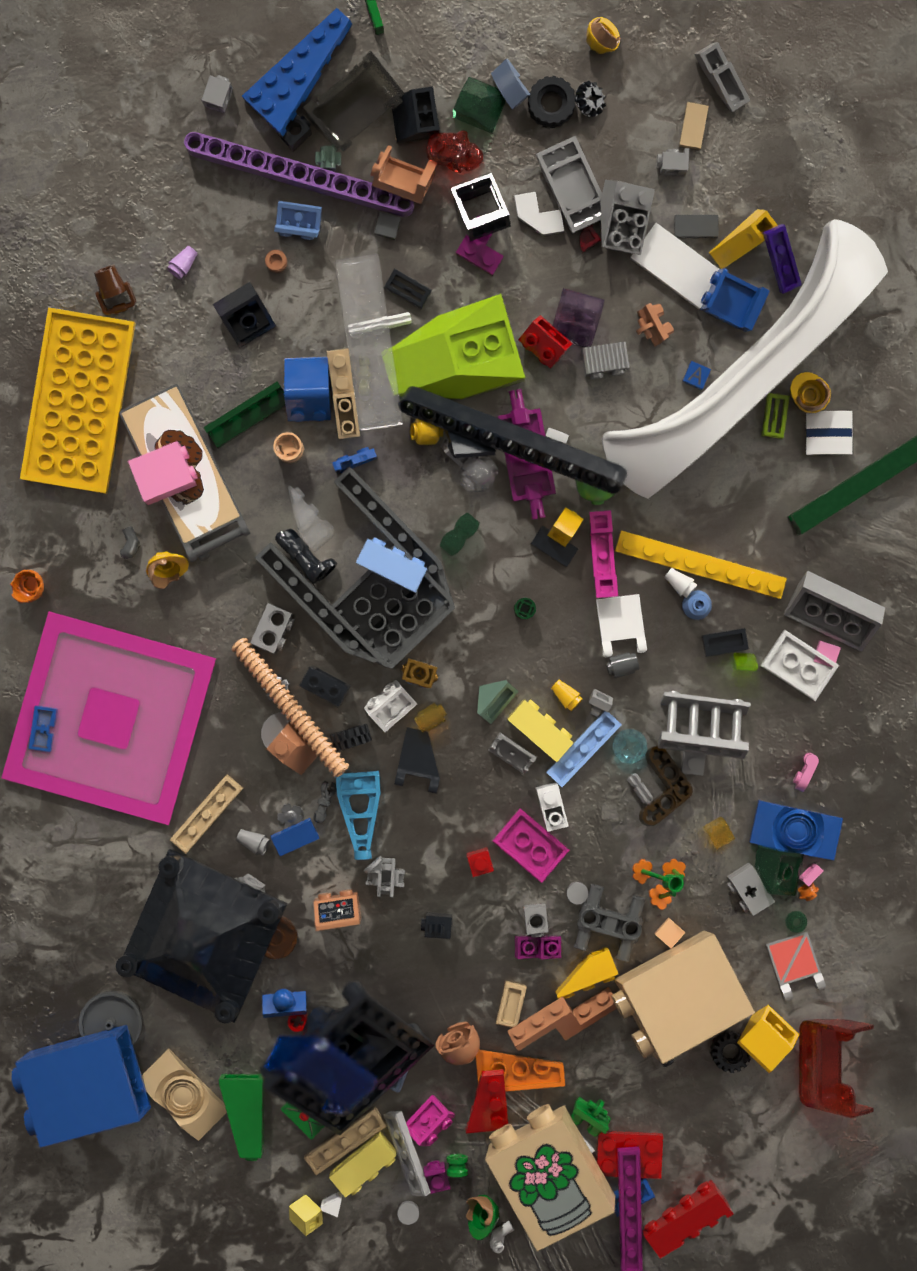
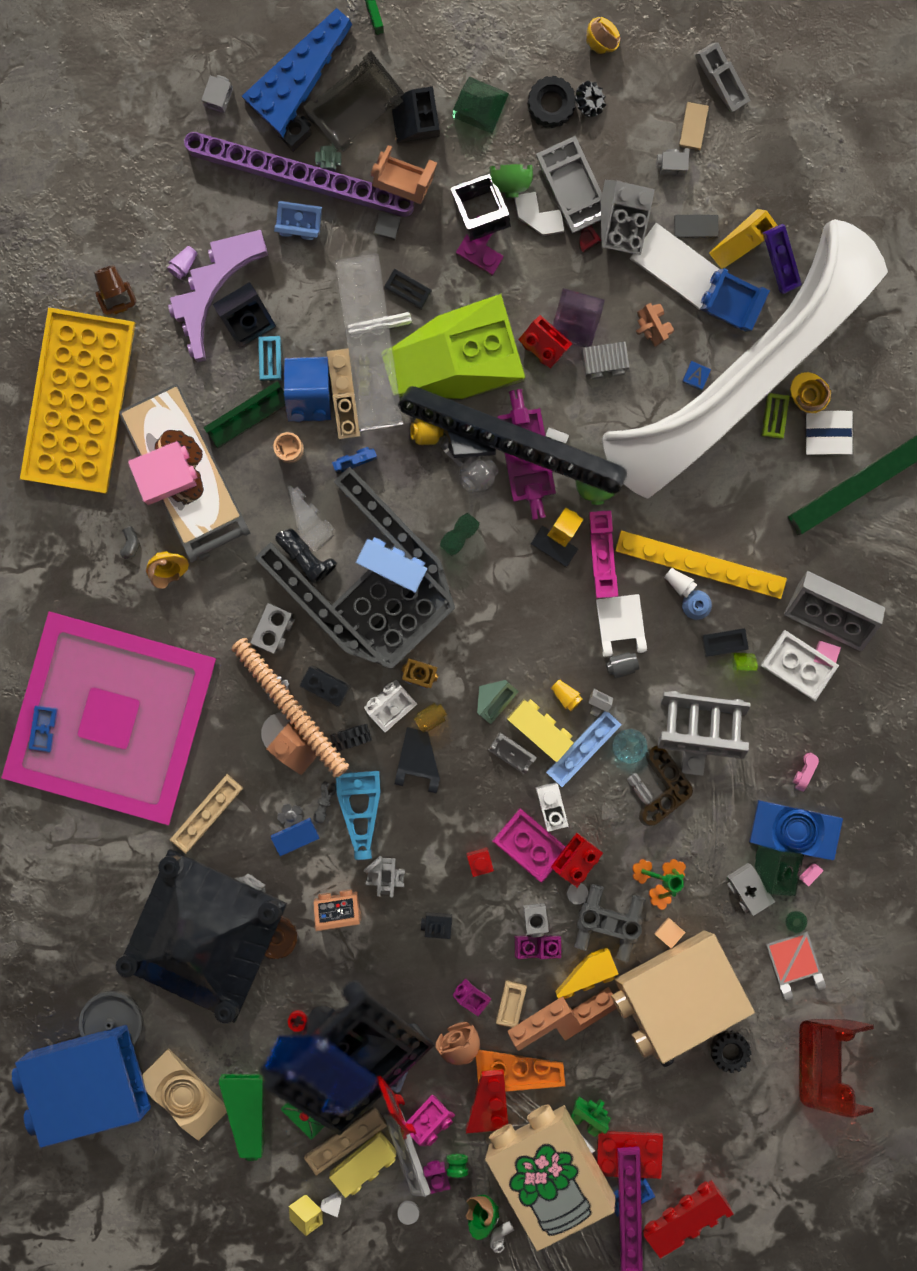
(27, 586): orange hair -> none
(193, 307): none -> lavender arch
(253, 841): light grey cone -> none
(270, 376): none -> medium azure tile
(276, 261): nougat tile -> none
(284, 1003): blue tile -> none
(393, 1101): none -> red flag
(454, 151): clear red head -> none
(471, 997): none -> magenta bracket
(509, 84): sand blue slope -> none
(512, 179): none -> bright green cylinder
(524, 608): dark green wheel -> none
(577, 860): none -> red brick
(719, 832): clear yellow slope -> none
(768, 1038): yellow slope -> none
(808, 892): orange plate -> none

